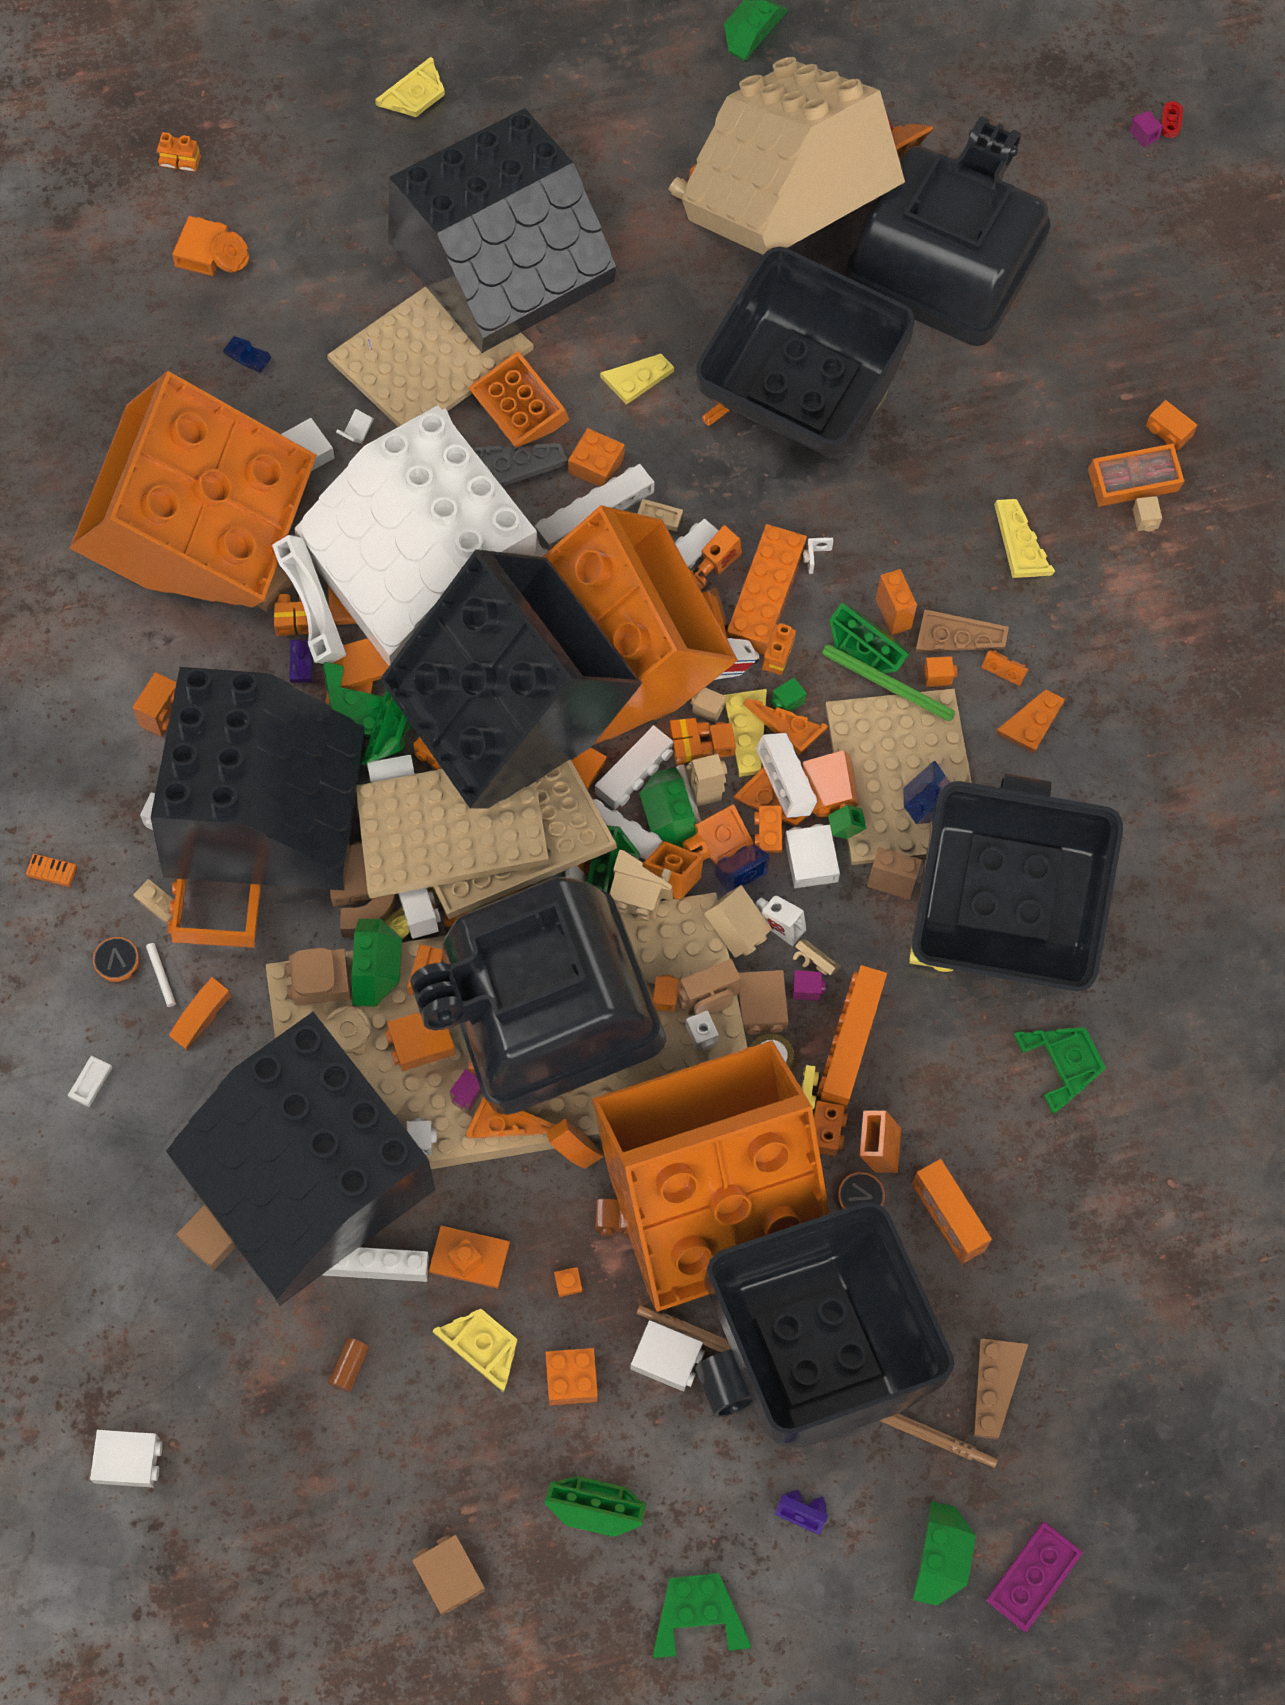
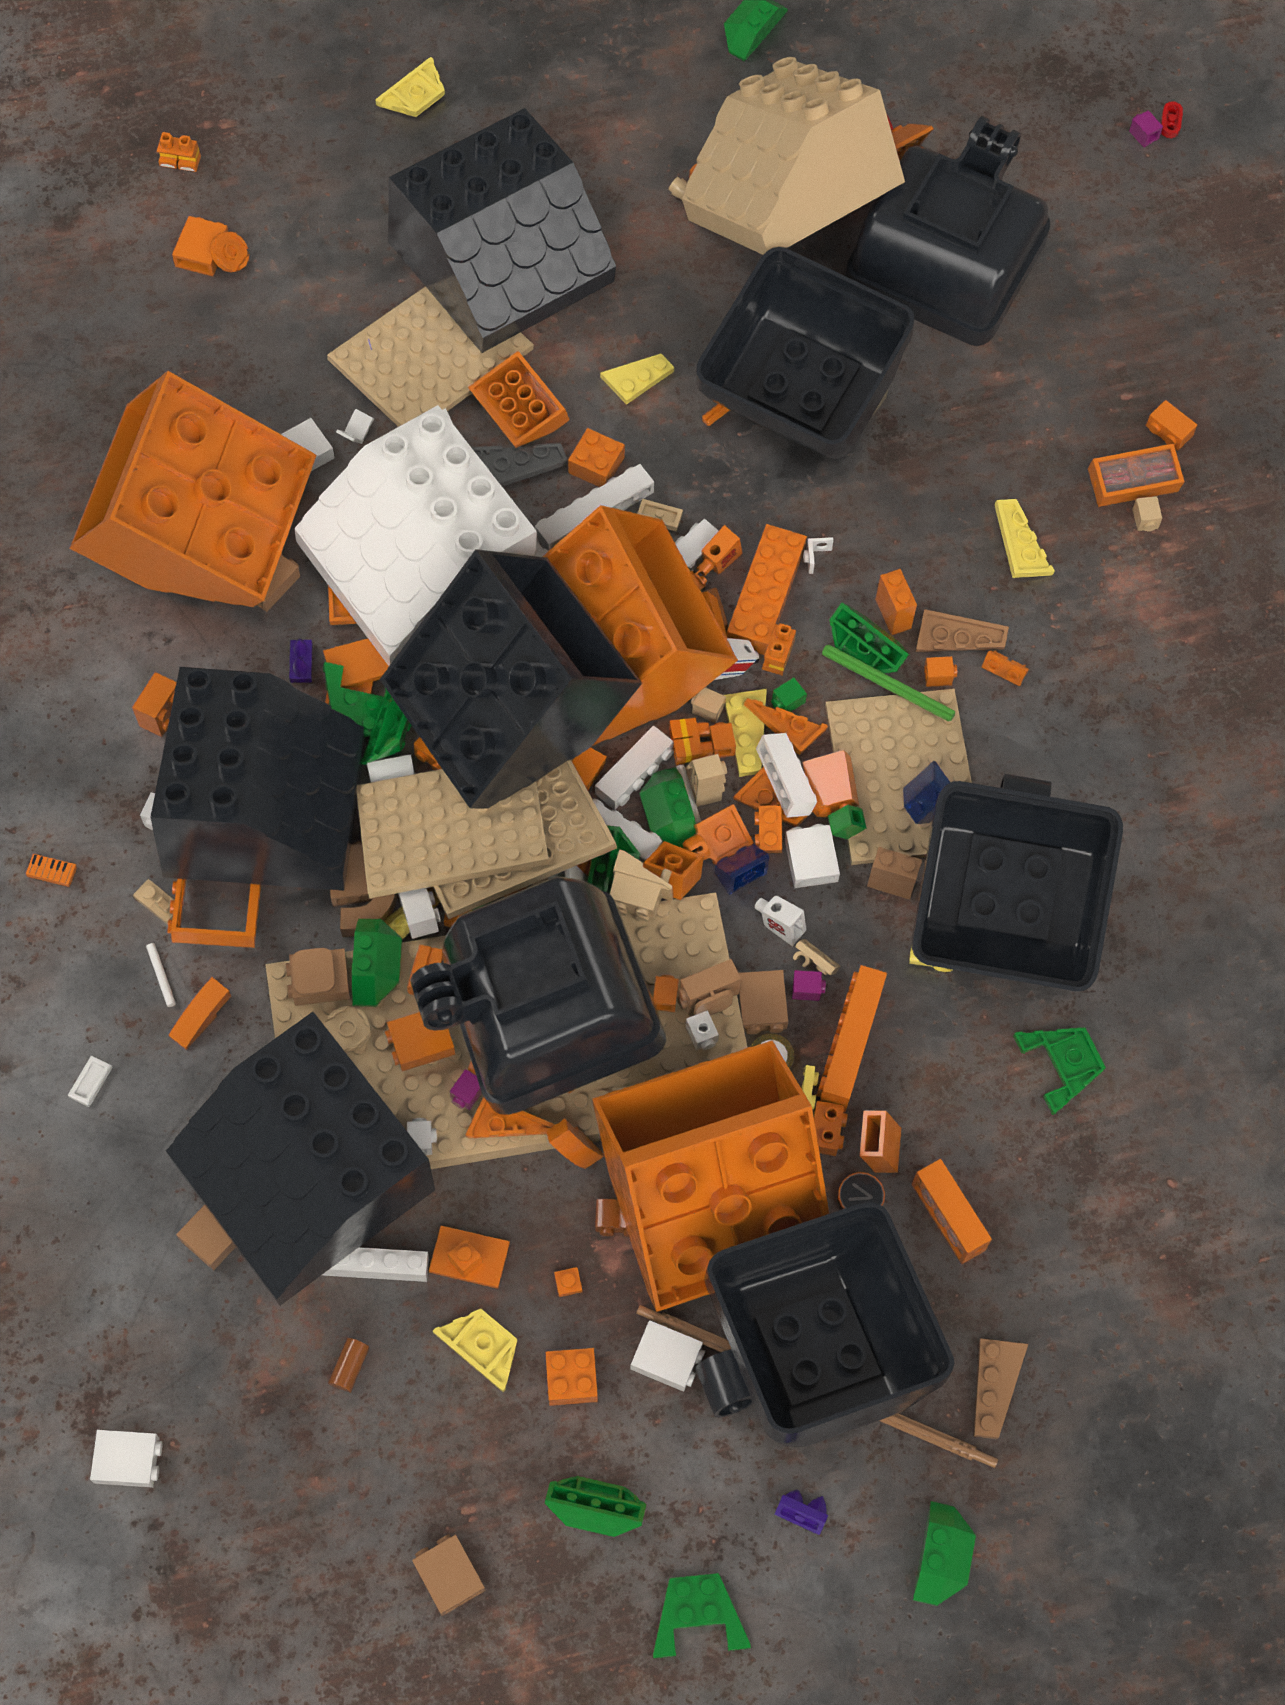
(116, 959): black tile -> none
(246, 354): clear blue slope -> none
(285, 617): orange hips -> none
(323, 634): white arch -> none
(738, 922): tan brick -> none
(1032, 722): orange wing -> none
(1034, 1576): magenta tile -> none

